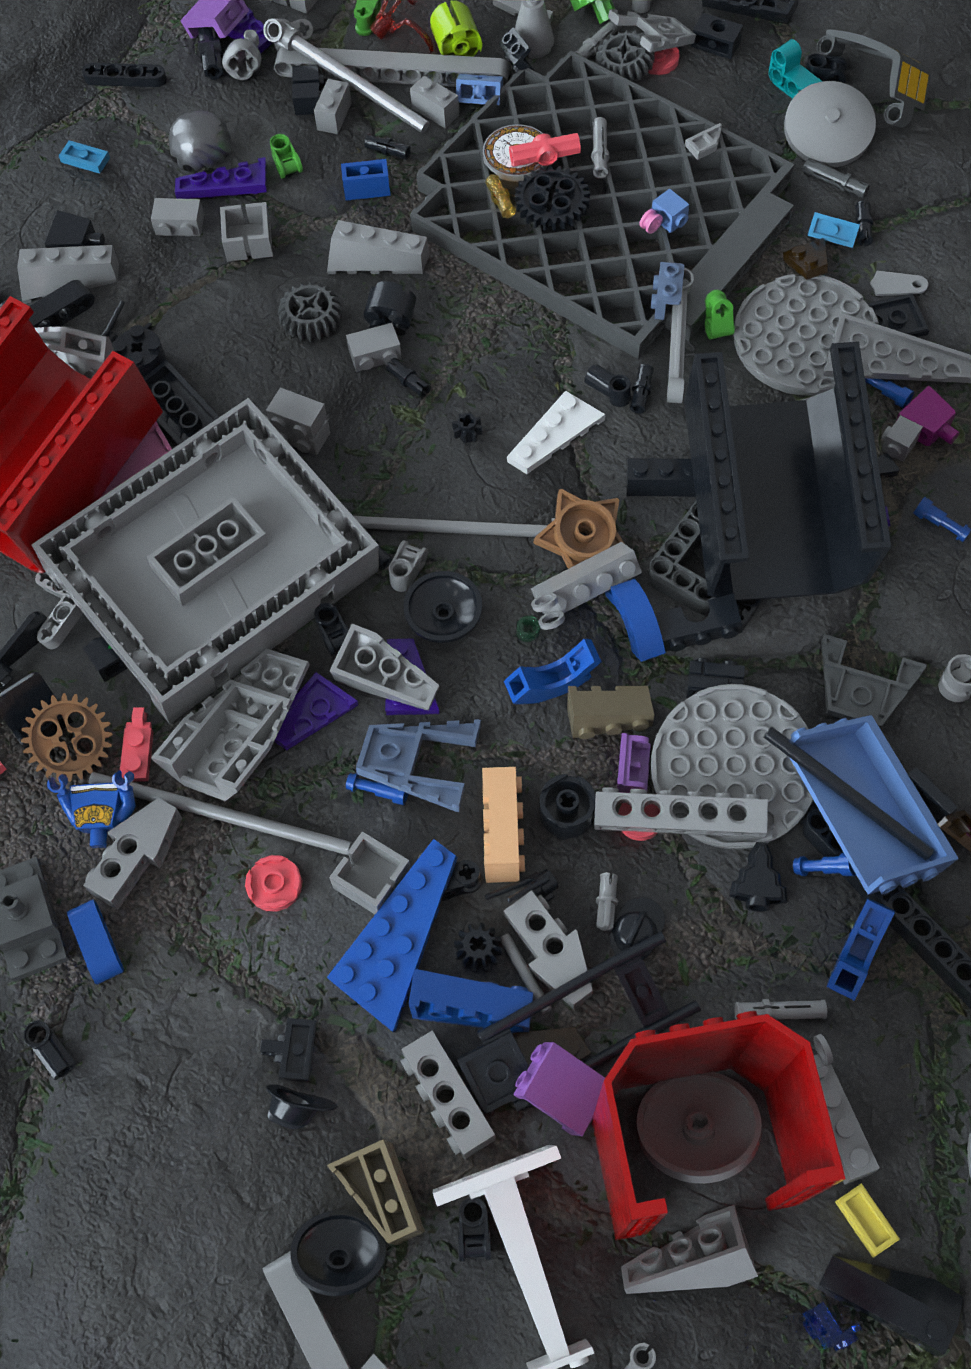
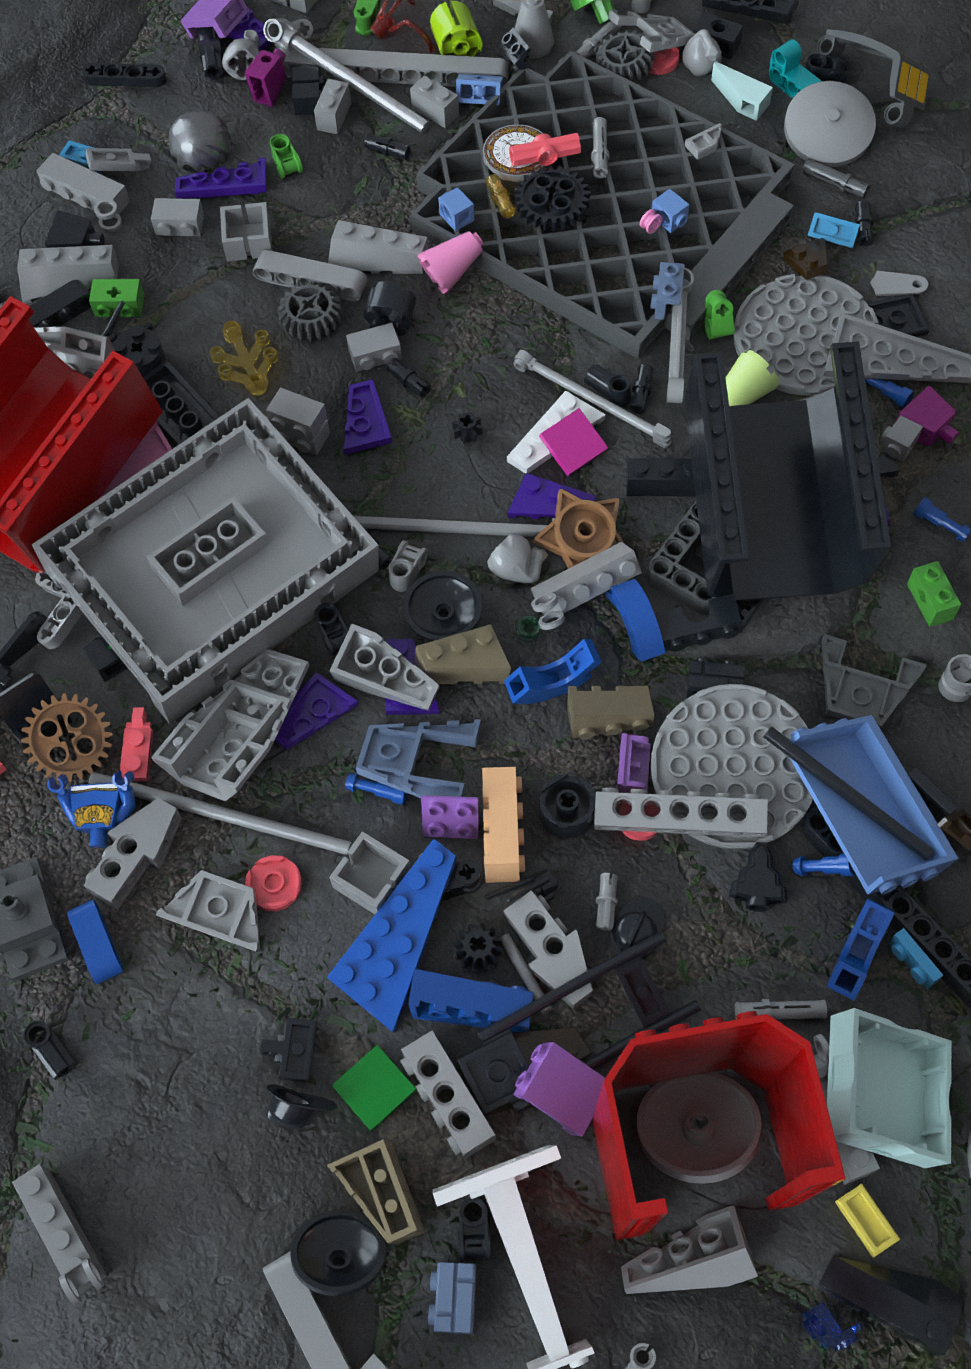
(60, 1232): none -> light grey hinge
(85, 187): none -> light grey hinge
(108, 293): none -> bright green brick
(116, 160): none -> light grey hinge
(217, 909): none -> light grey wing
(233, 334): none -> clear yellow plant
(266, 76): none -> magenta torso
(292, 270): none -> light grey beam
(365, 179): blue brick -> none
(365, 419): none -> dark purple wing
(374, 1088): none -> green tile
(450, 259): none -> bright pink cone
(450, 816): none -> medium lavender hinge
(454, 1298): none -> sand blue brick
(456, 209): none -> medium blue brick
(464, 657): none -> dark tan wedge
(516, 560): none -> light grey piece
(539, 498): none -> dark purple wing
(573, 442): none -> dark pink tile
(660, 433): none -> light grey hinge
(701, 53): none -> light grey piece
(743, 92): none -> light aqua slope
(749, 379): none -> yellowish green cone
(889, 1089): none -> light aqua tile
(921, 966): none -> dark azure plate
(933, 594): none -> bright green brick

